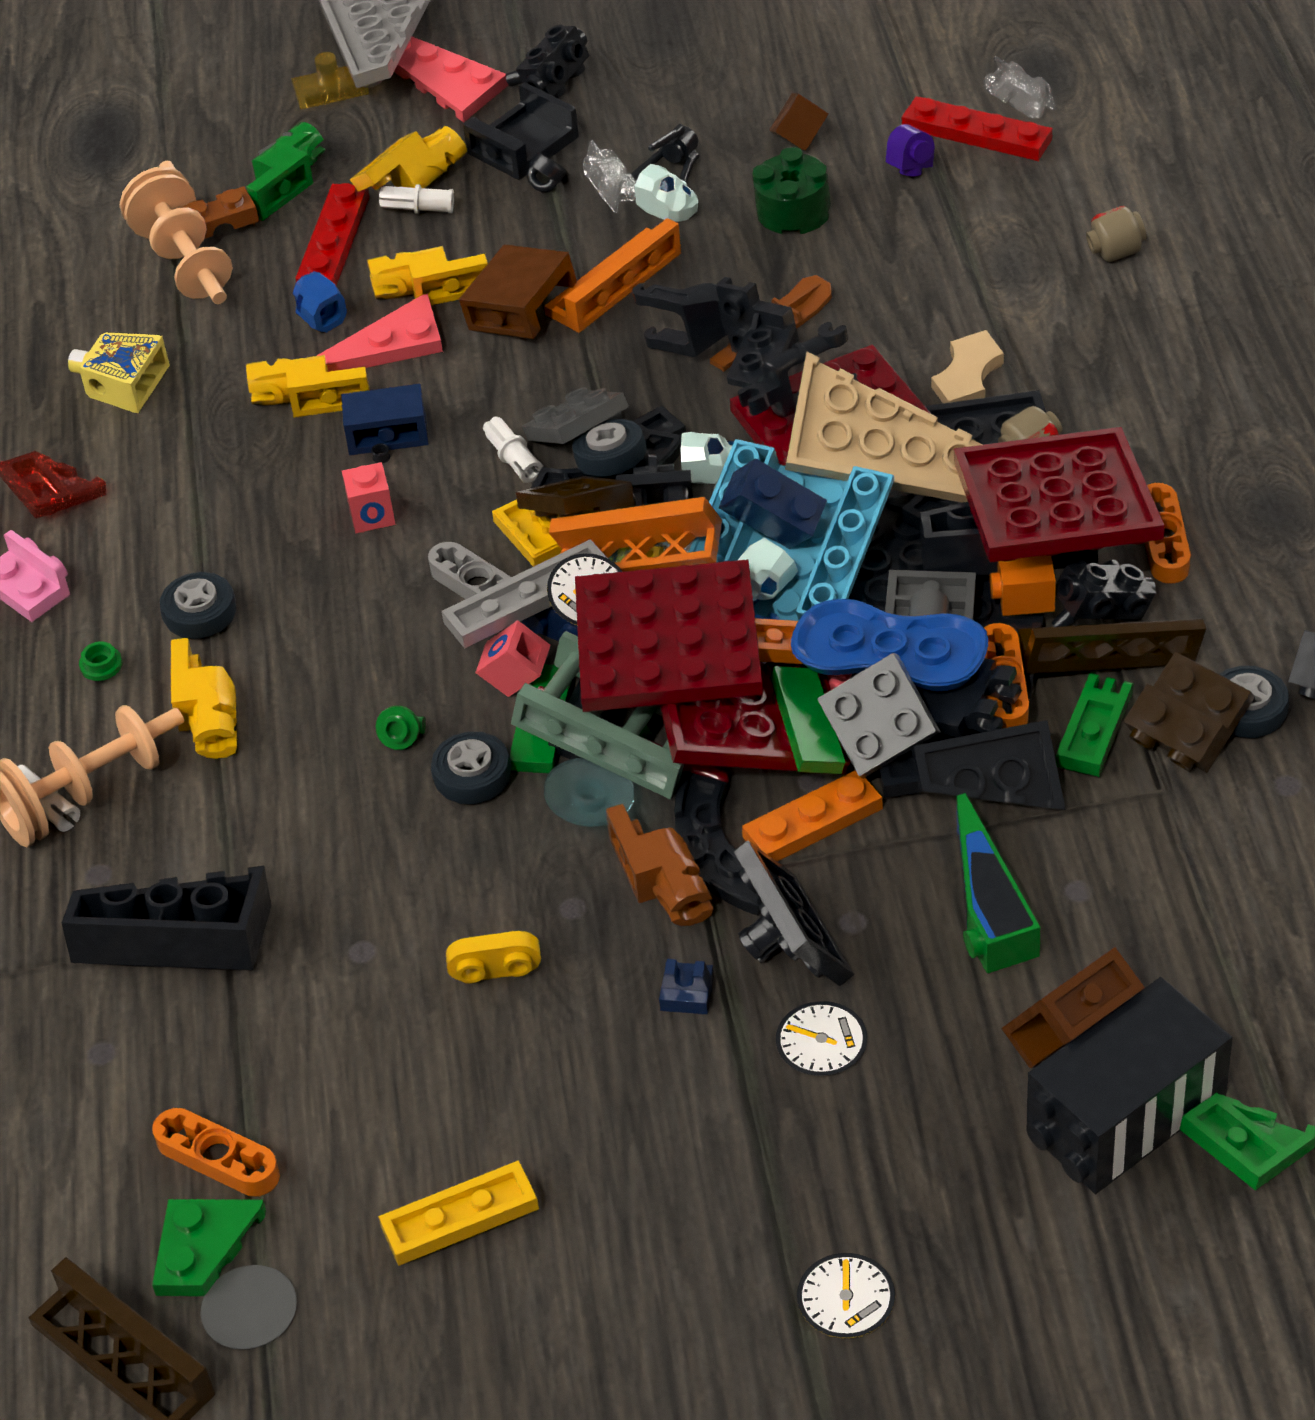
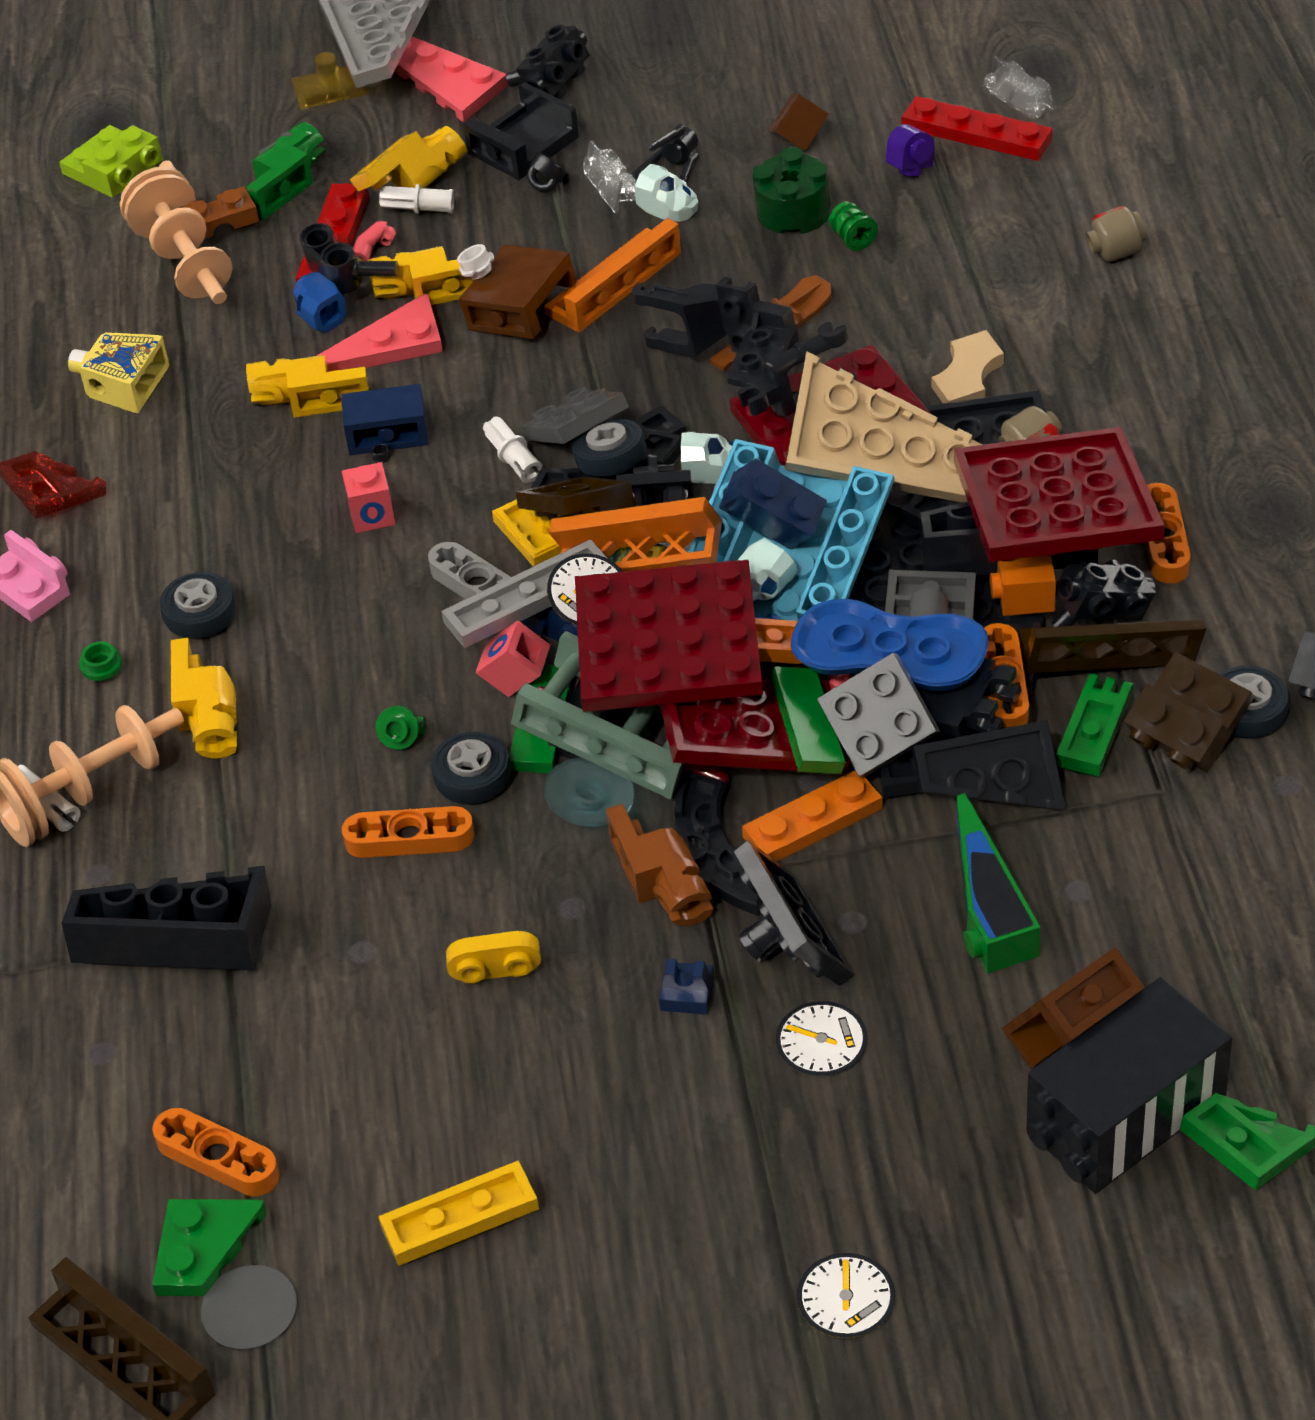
(112, 159): none -> lime plate
(338, 260): none -> black beam
(367, 240): none -> coral arm
(393, 820): none -> orange beam
(475, 261): none -> white plate
(856, 224): none -> green bush

